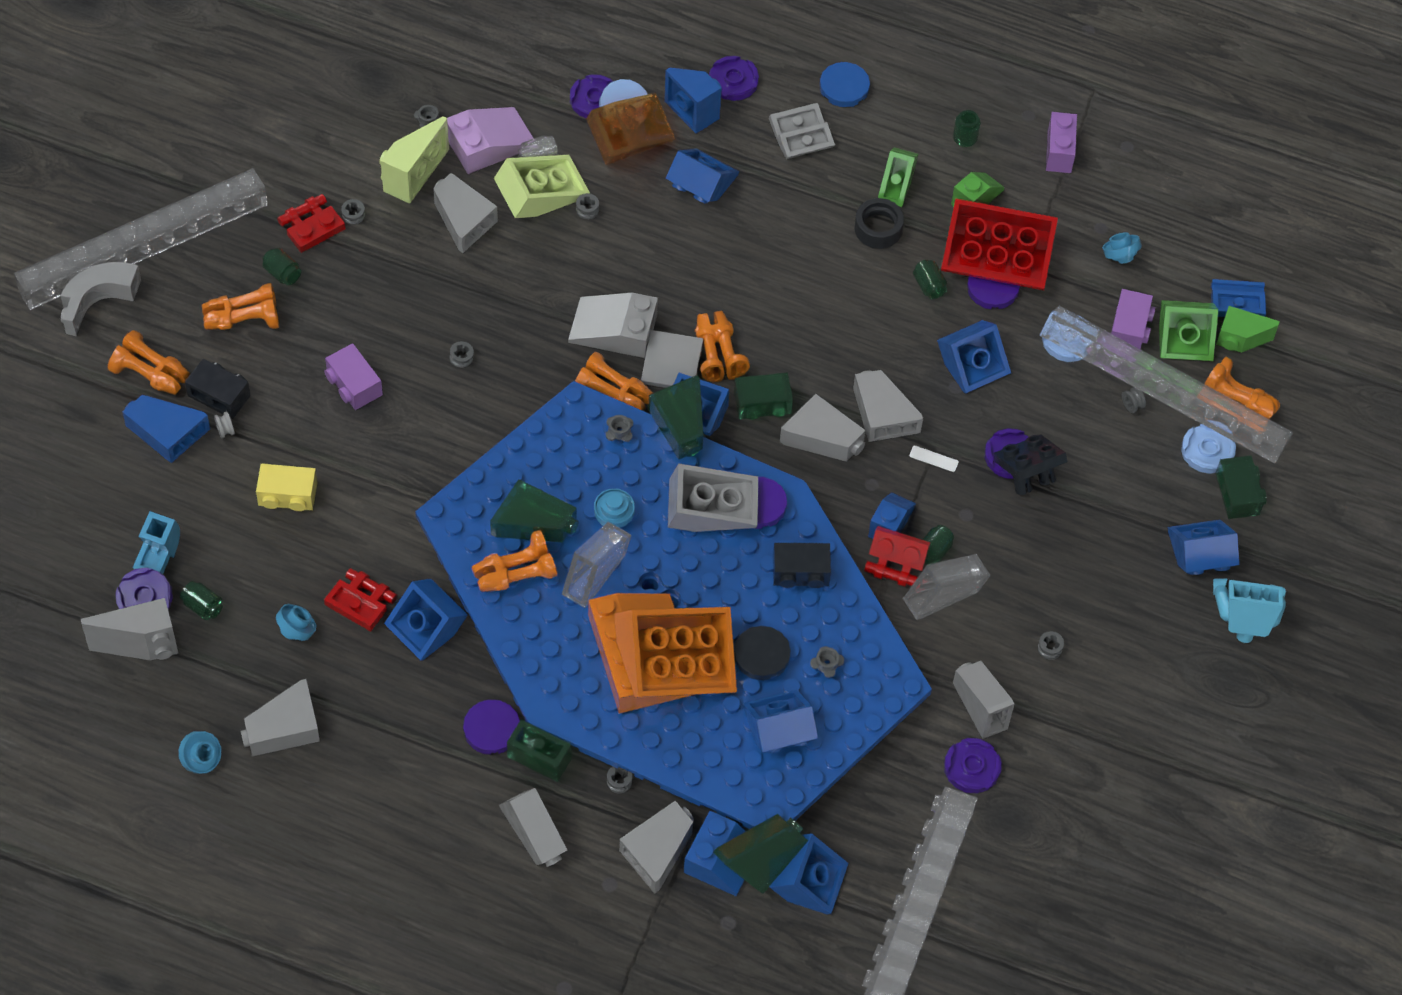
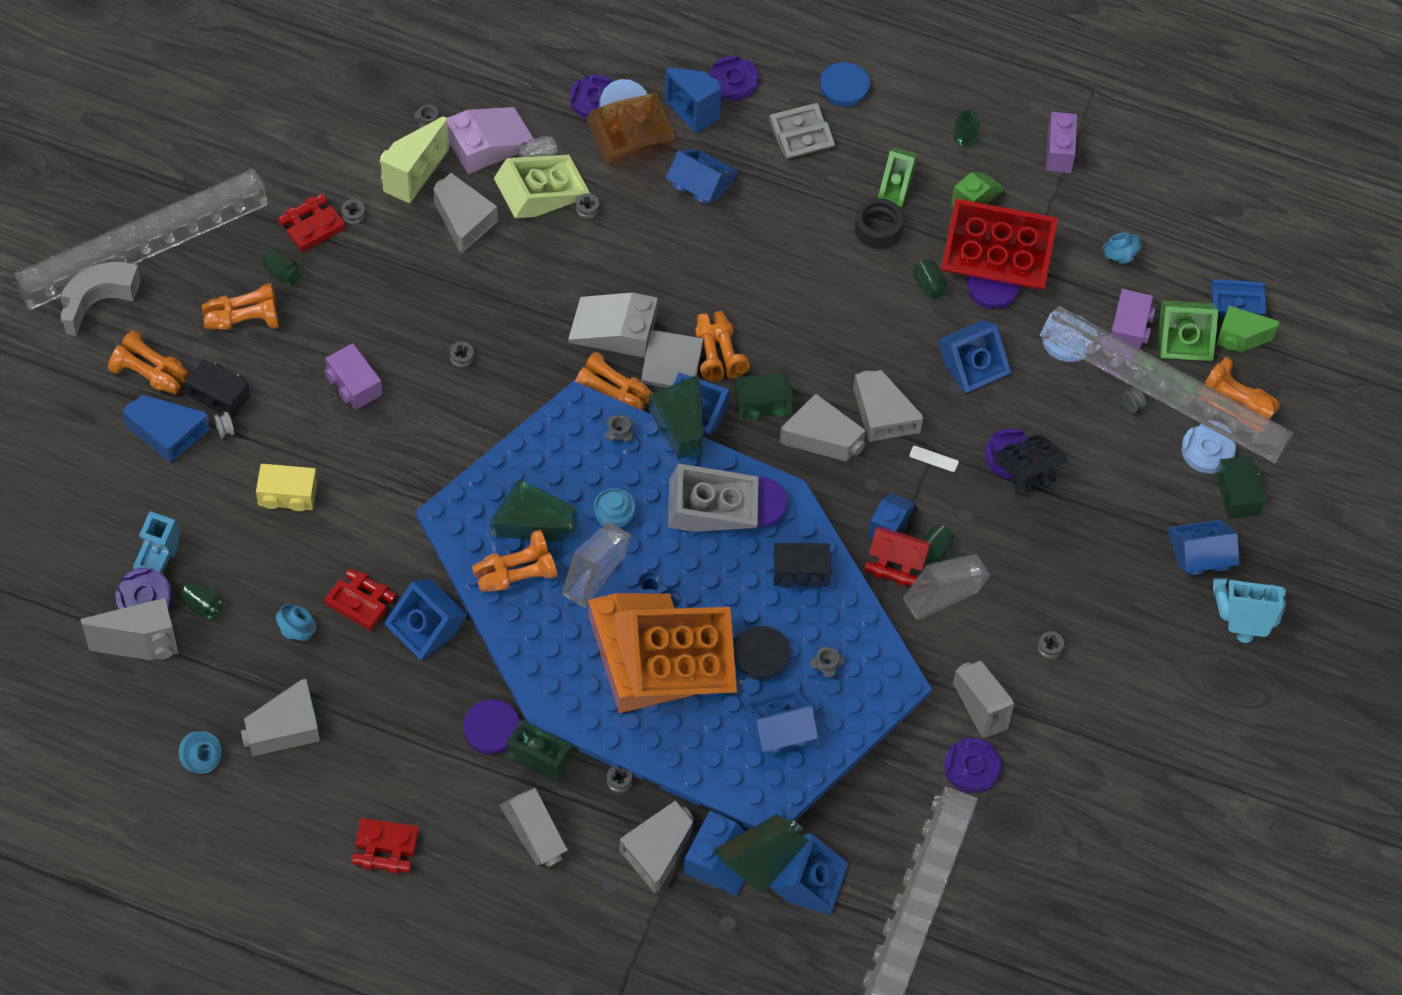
(385, 838): none -> red plate

